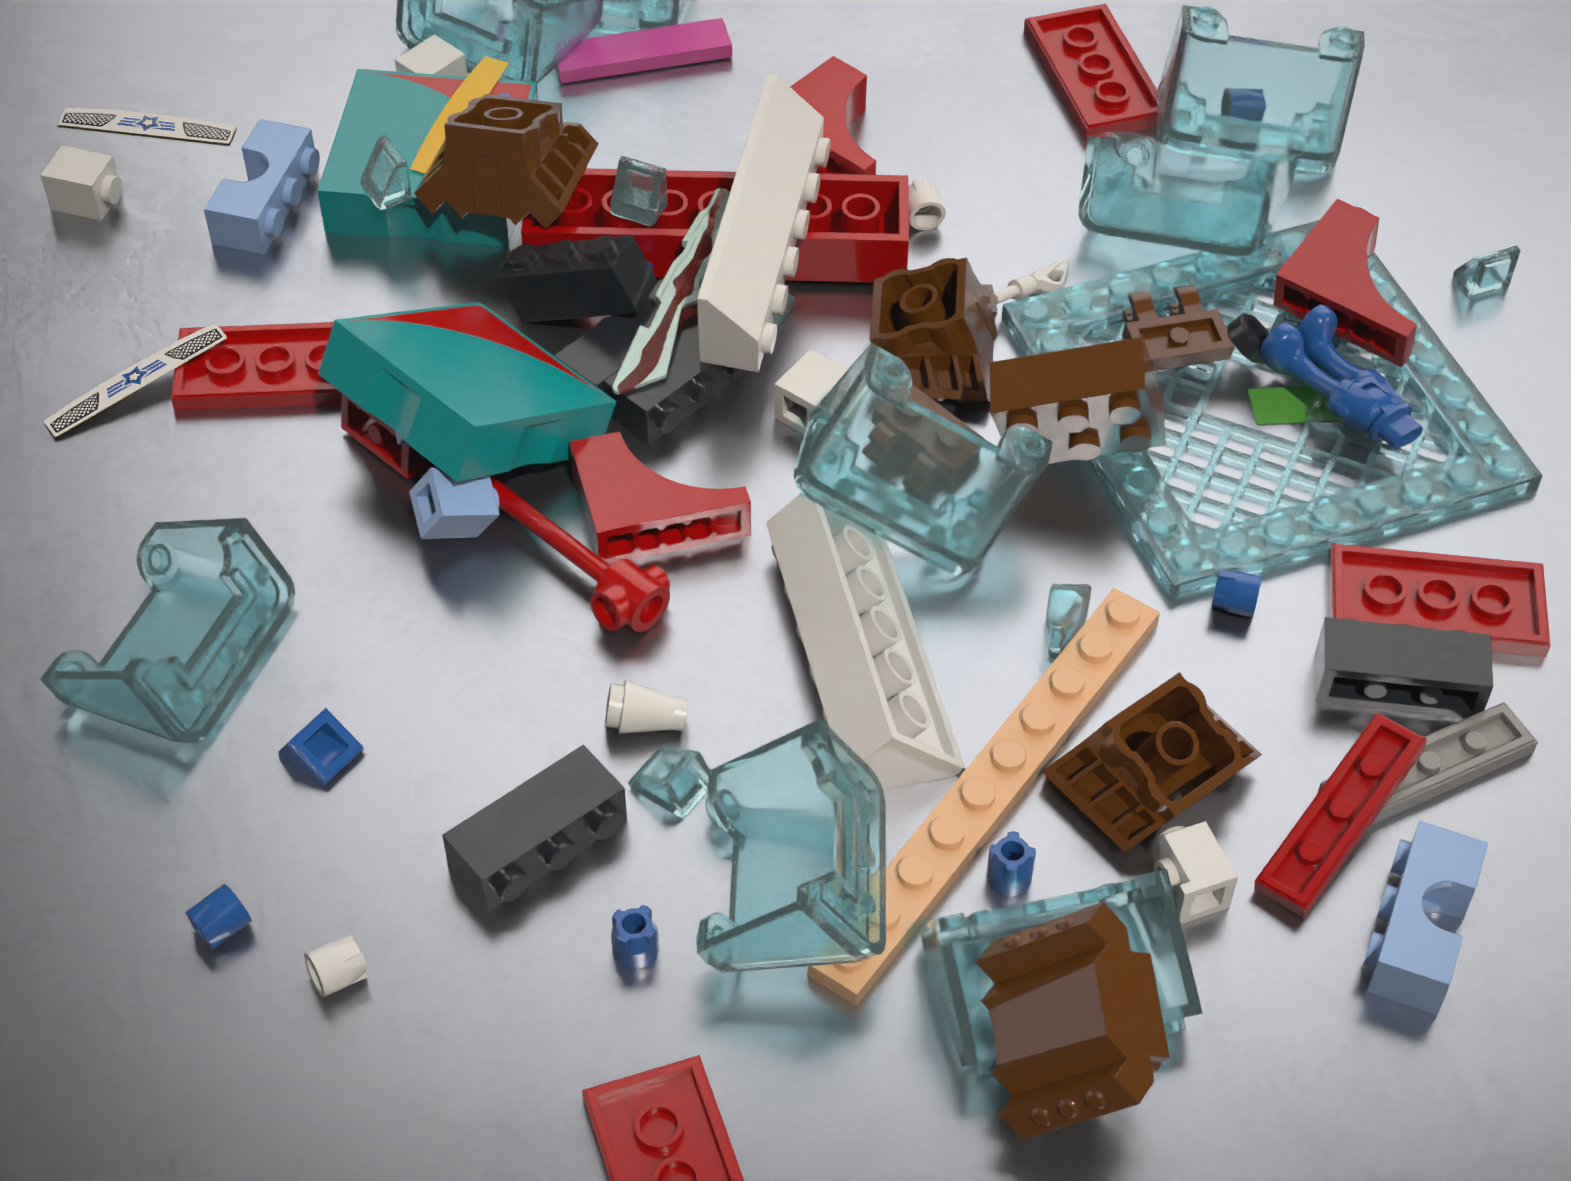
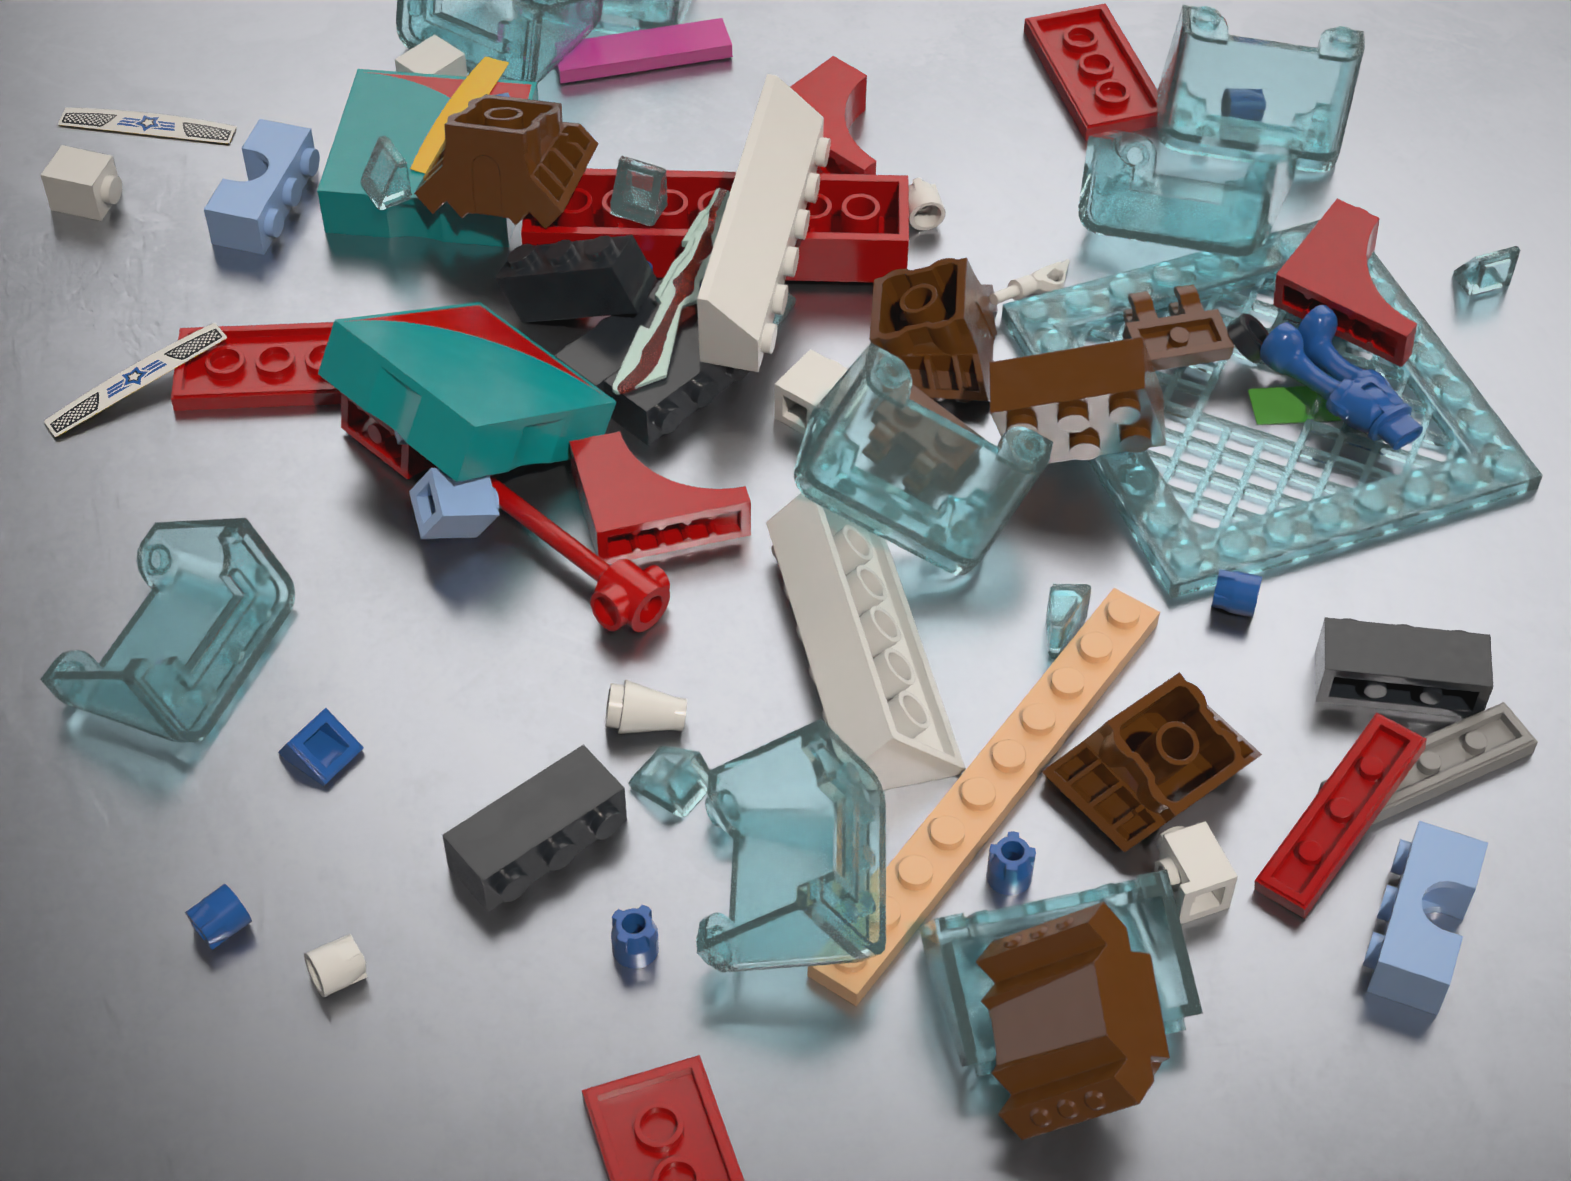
(1443, 594): tile -> none

